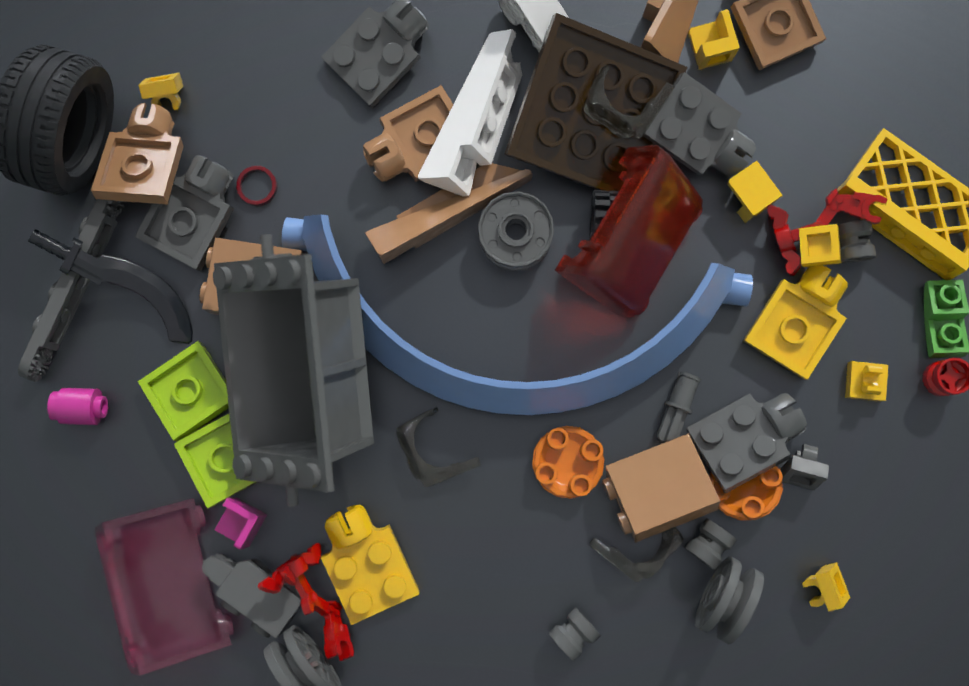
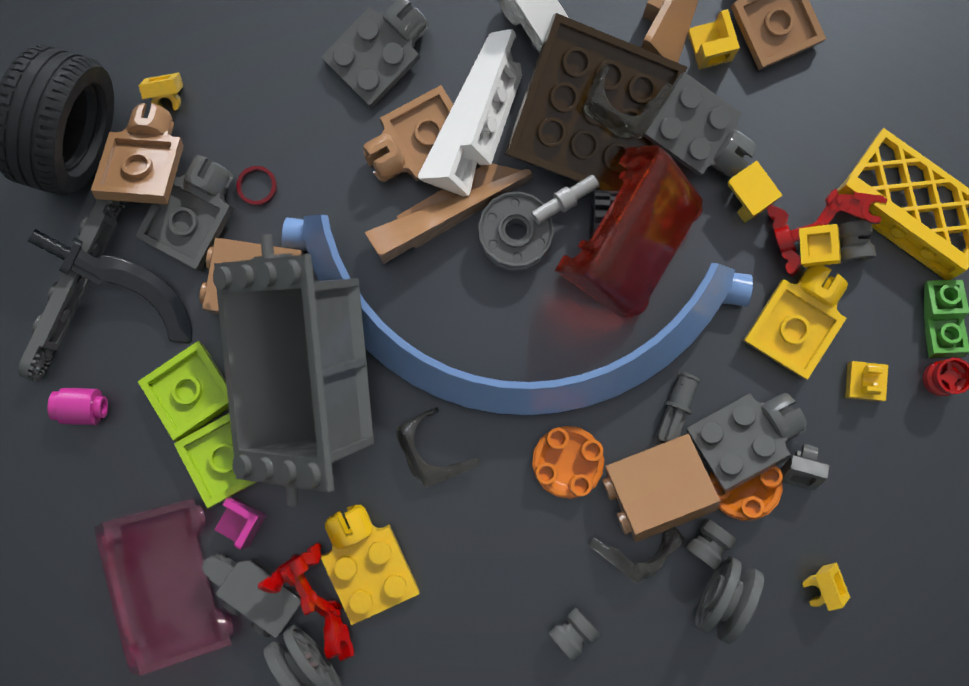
(565, 199): none -> light grey bar

